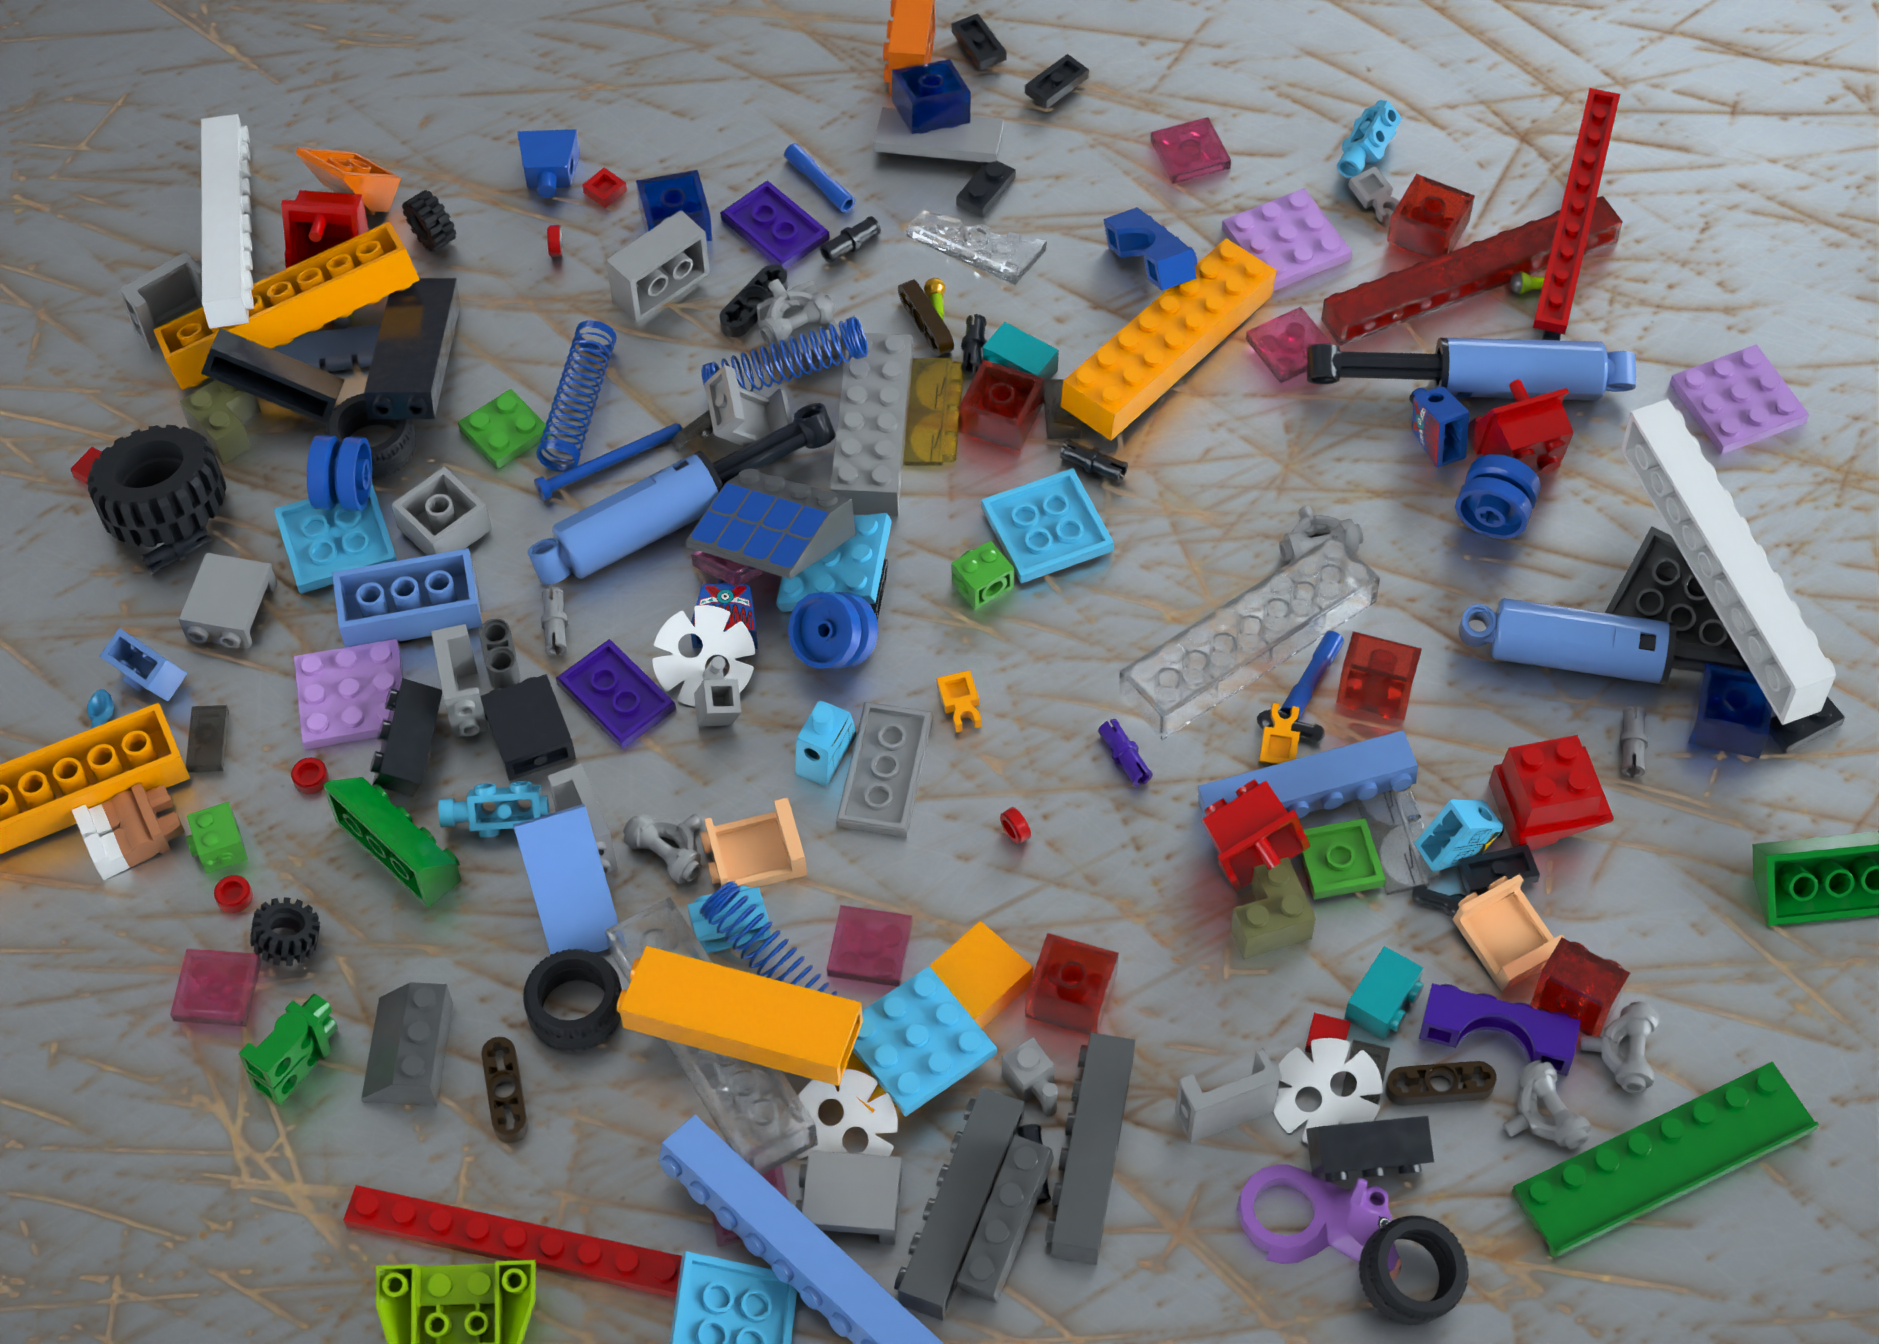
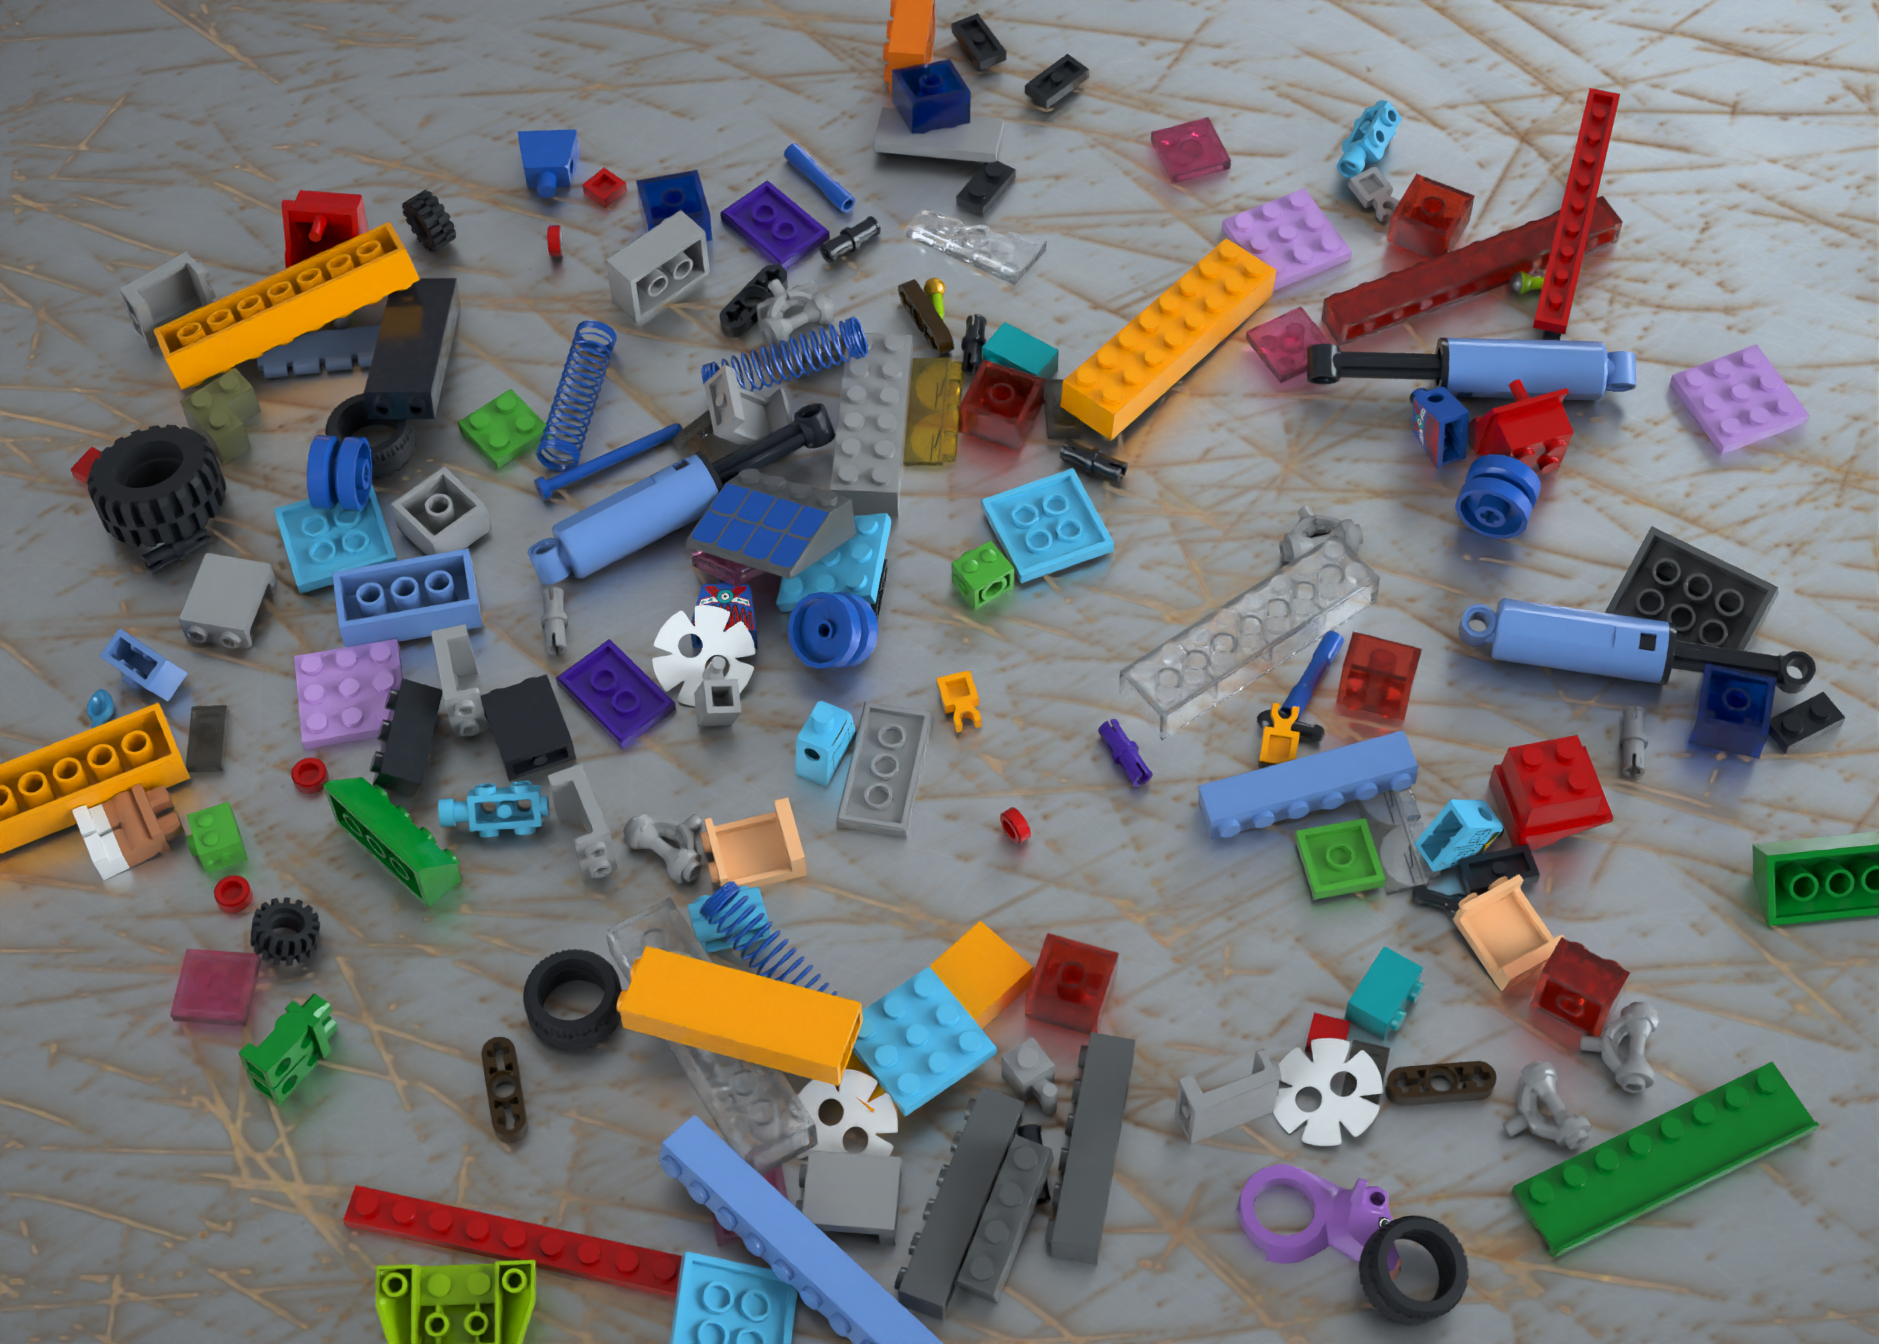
(226, 221): white brick -> none
(272, 376): black brick -> none
(352, 174): orange slope -> none
(409, 1045): dark grey slope -> none
(499, 653): dark grey beam -> none
(567, 880): medium blue tile -> none
(869, 945): clear pink plate -> none
(1165, 255): blue arch -> none
(1253, 832): red piece -> none
(1278, 915): olive brick -> none
(1370, 1147): black brick -> none
(1542, 1035): dark purple arch -> none
(1728, 562): white brick -> none

